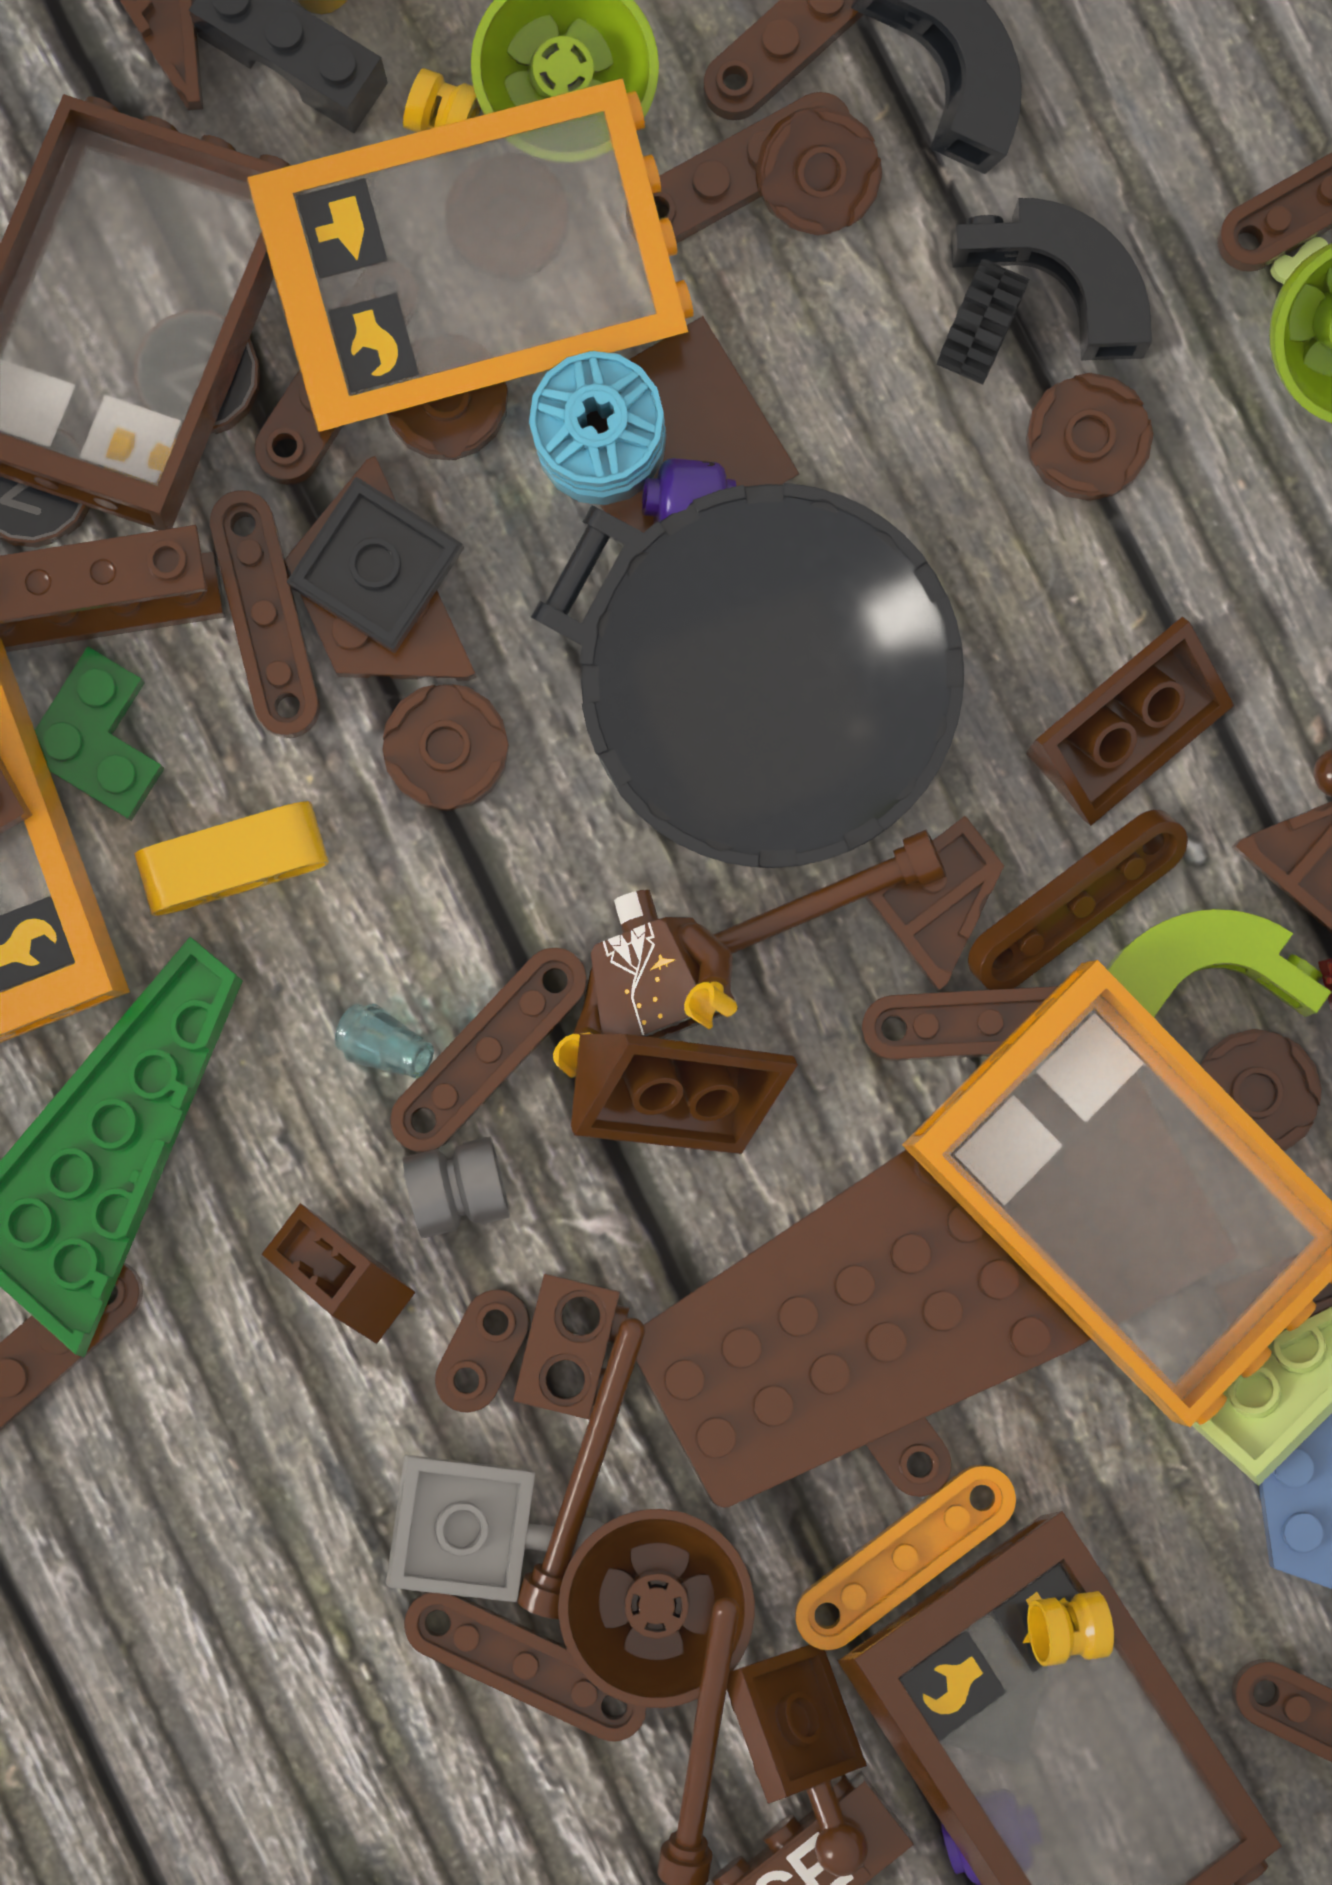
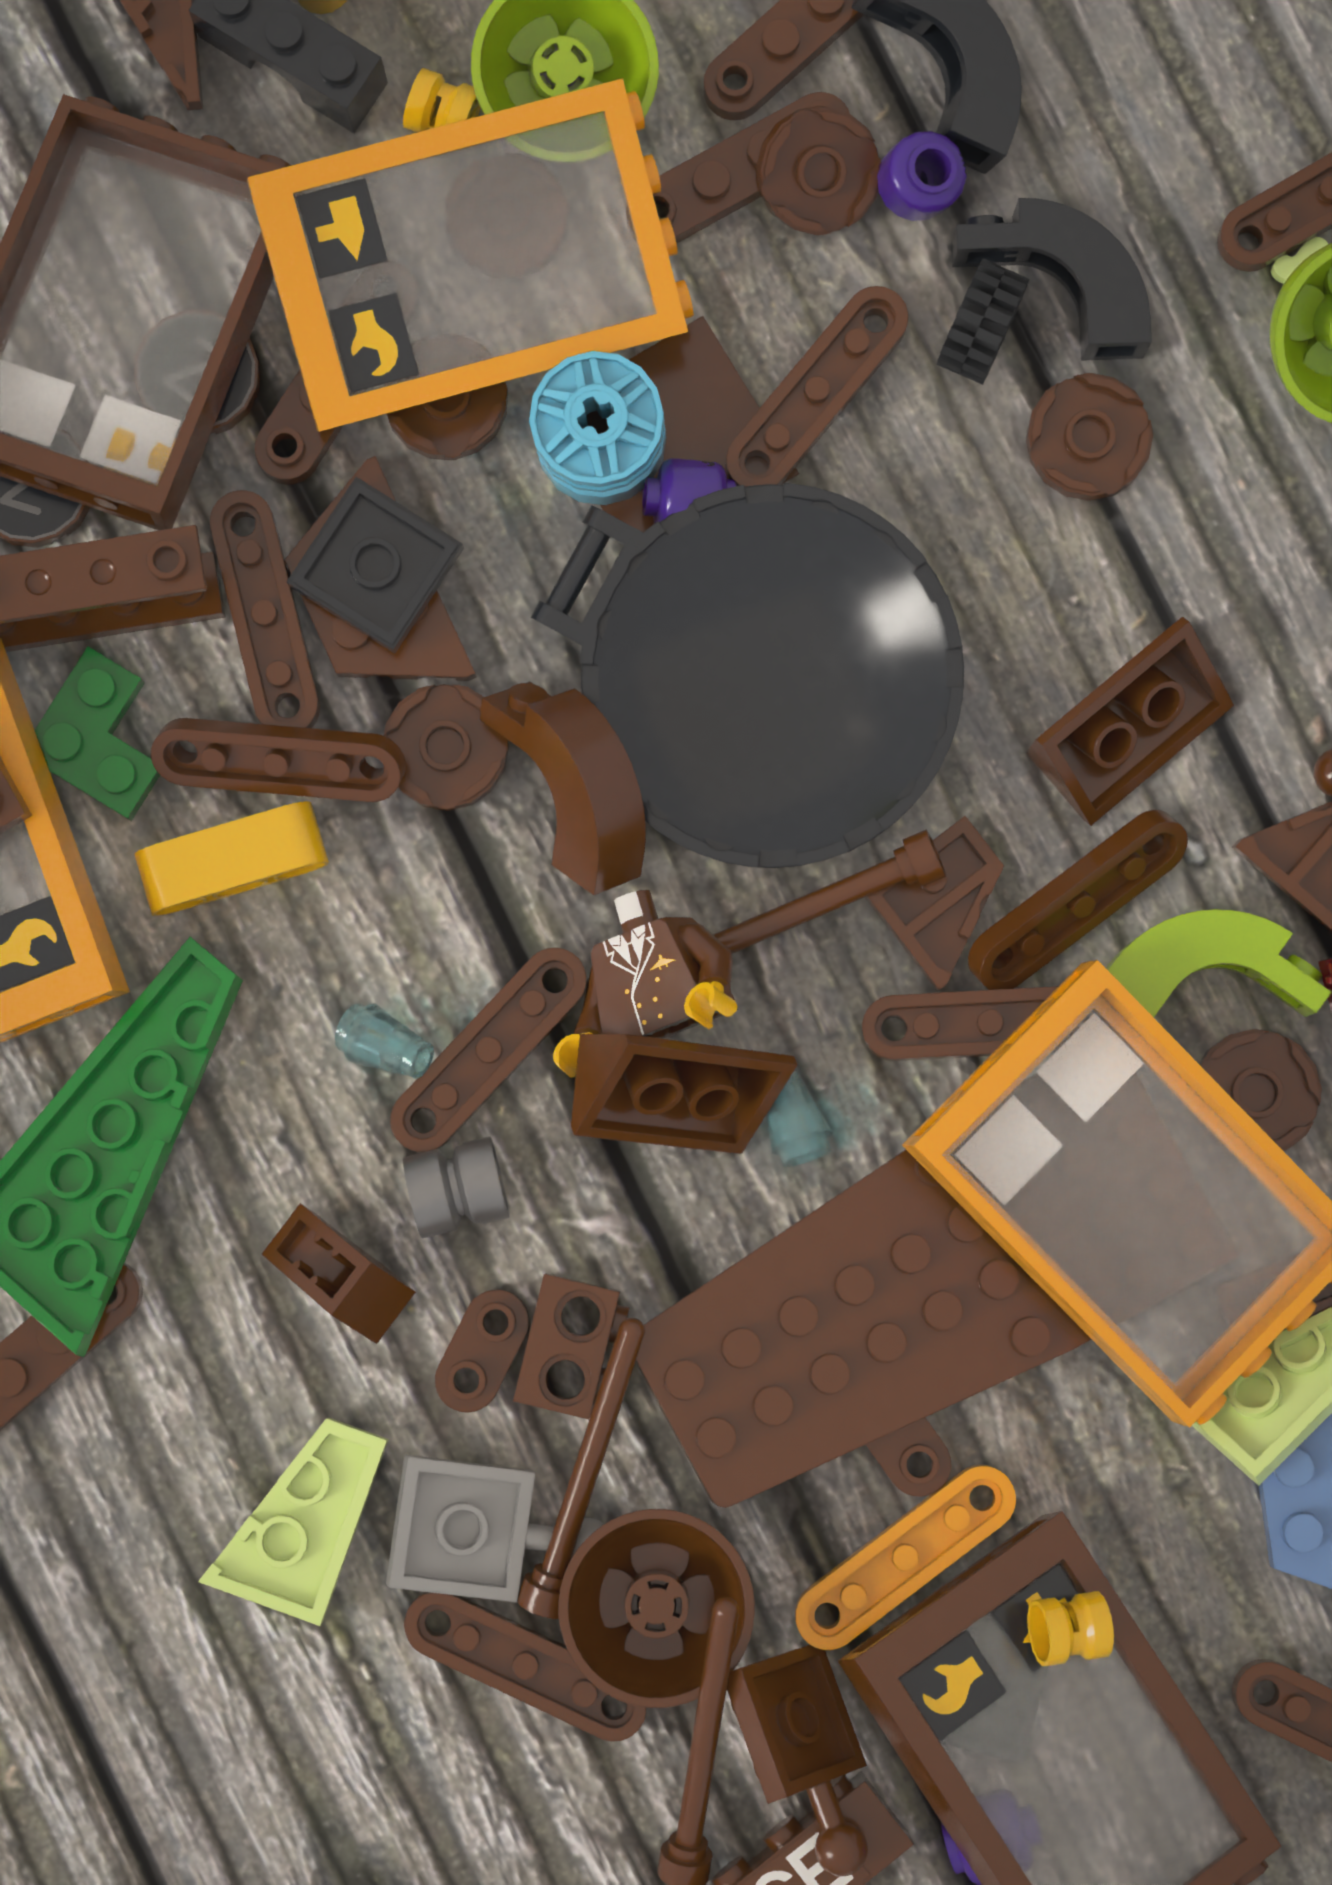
(278, 759): none -> reddish brown plate
(303, 1528): none -> yellowish green wing
(589, 776): none -> reddish brown arch
(797, 1125): none -> clear light blue cone
(818, 388): none -> reddish brown plate
(921, 176): none -> dark purple head

